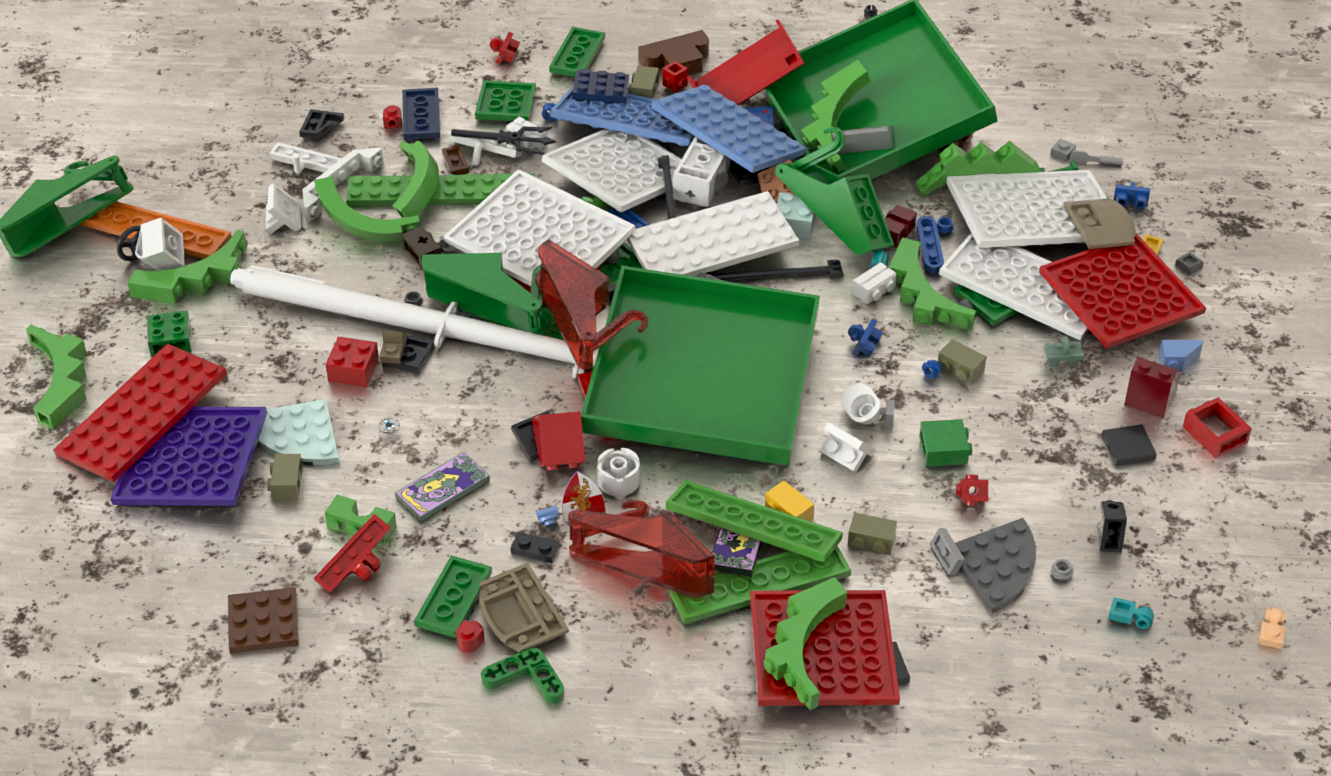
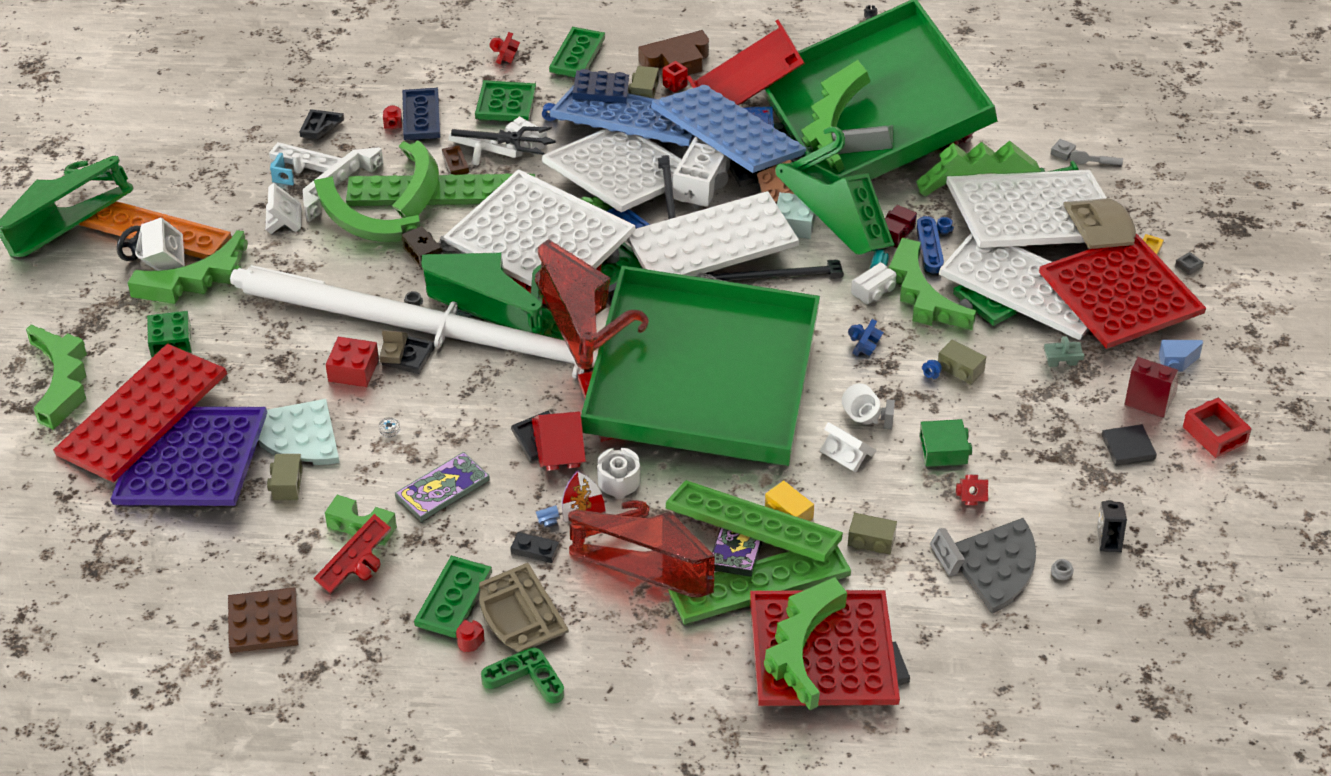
(278, 167): none -> medium azure bracket
(1125, 611): teal plate -> none
(1132, 195): blue hips -> none
(1270, 632): light nougat plate -> none

